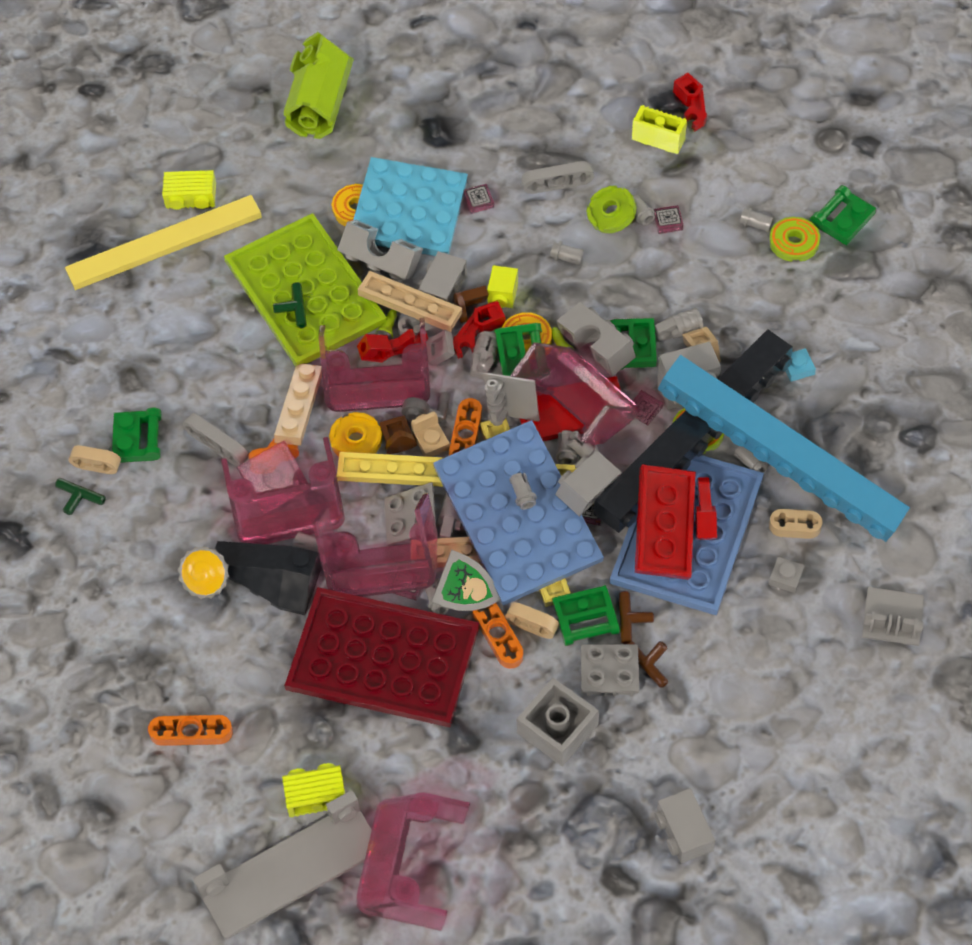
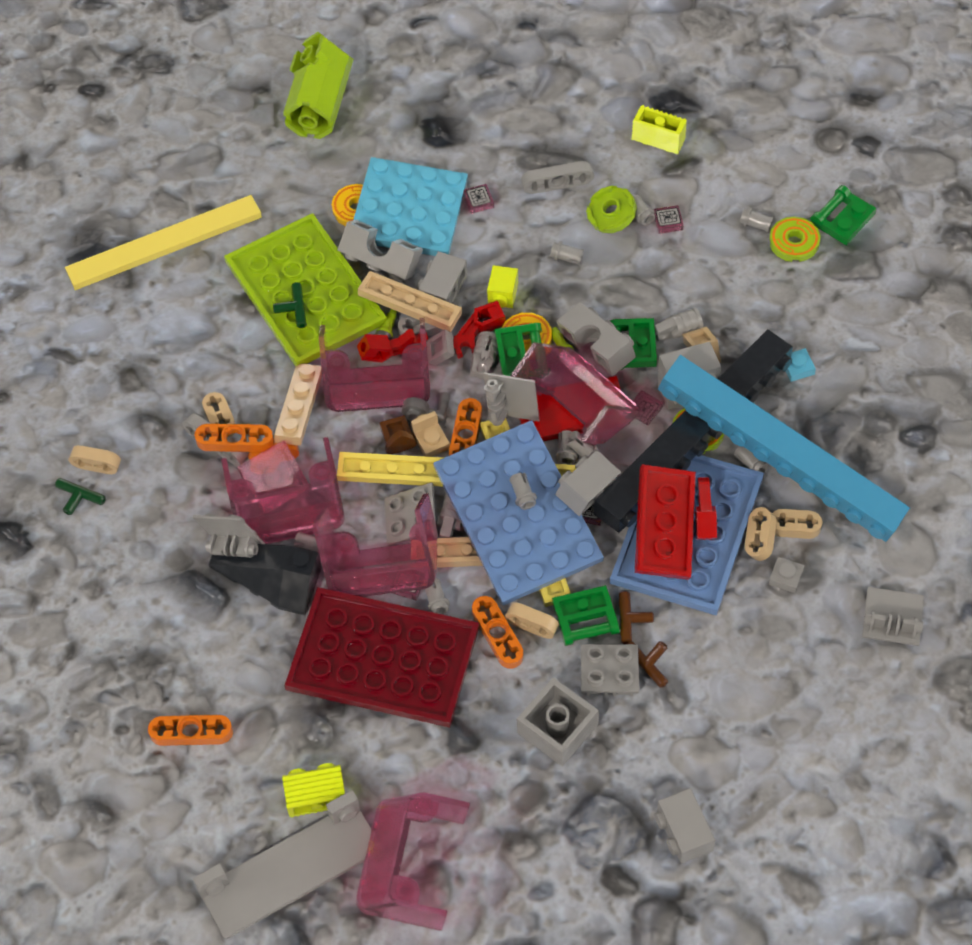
(127, 435): green plate -> none
(189, 189): neon yellow brick -> none
(203, 572): yellow piece -> none
(224, 411): none -> tan beam
(229, 535): none -> light grey hinge
(242, 445): none -> orange beam
(355, 423): yellow tile -> none
(464, 585): shield -> none
(470, 298): reddish brown tile -> none
(695, 101): red piece -> none
(763, 534): none -> tan beam

